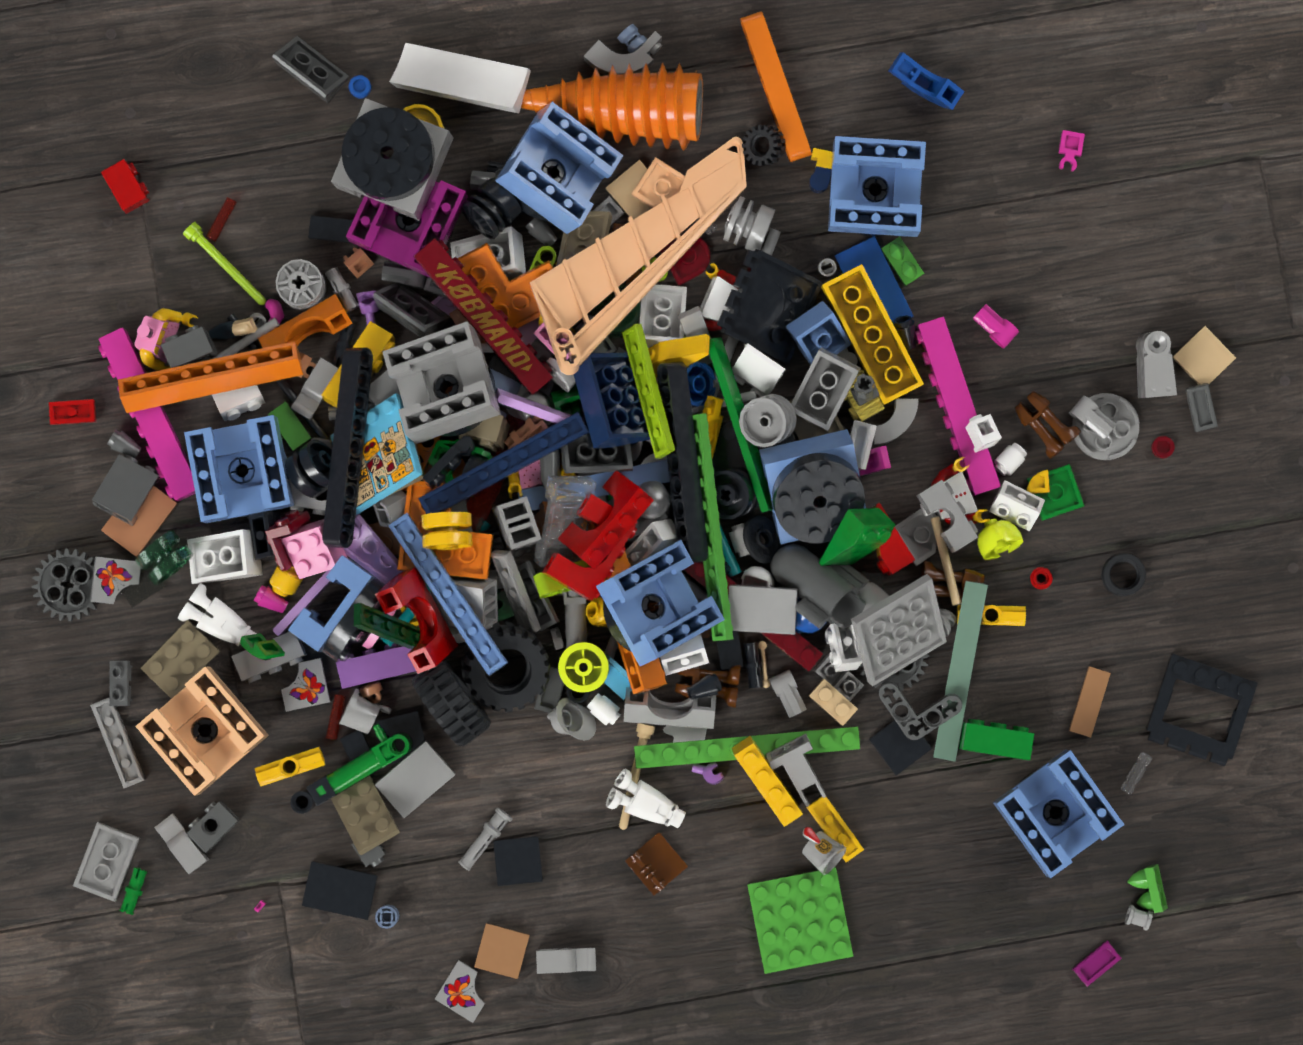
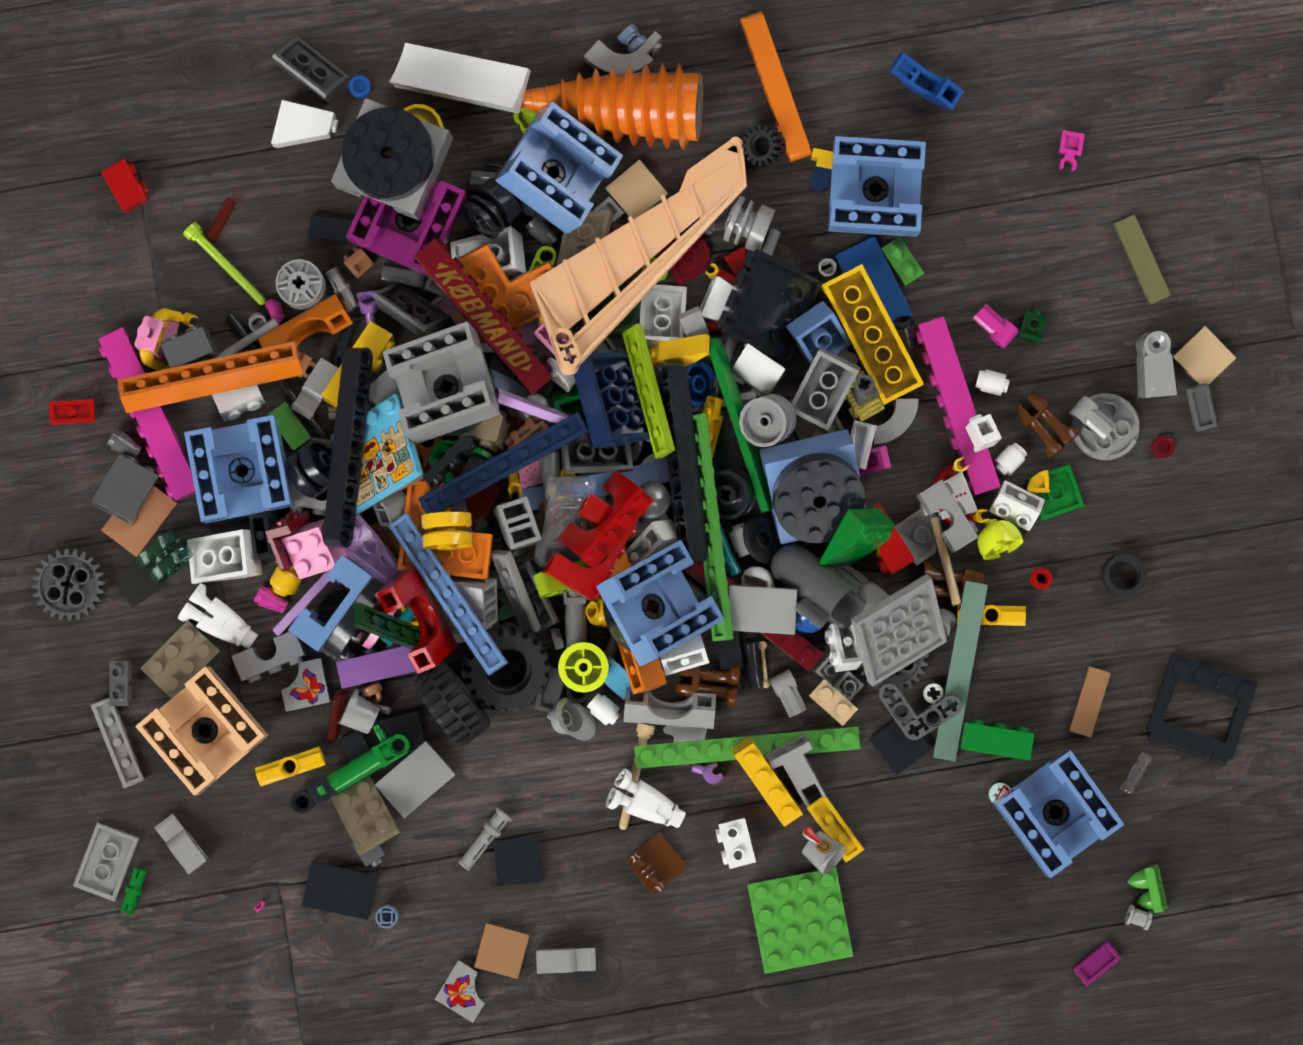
(111, 577): light grey tile -> none
(225, 819): dark grey brick -> none
(233, 329): piece -> none
(260, 647): green slope -> none
(302, 124): none -> white slope
(524, 118): none -> lime tile
(657, 181): light nougat tile -> none
(704, 687): black cone -> none
(735, 260): none -> red tile
(736, 843): none -> white brick
(938, 688): none -> white bush
(992, 382): none -> white brick
(997, 790): none -> light aqua tile
(1029, 334): none -> dark green brick
(1142, 259): none -> olive tile

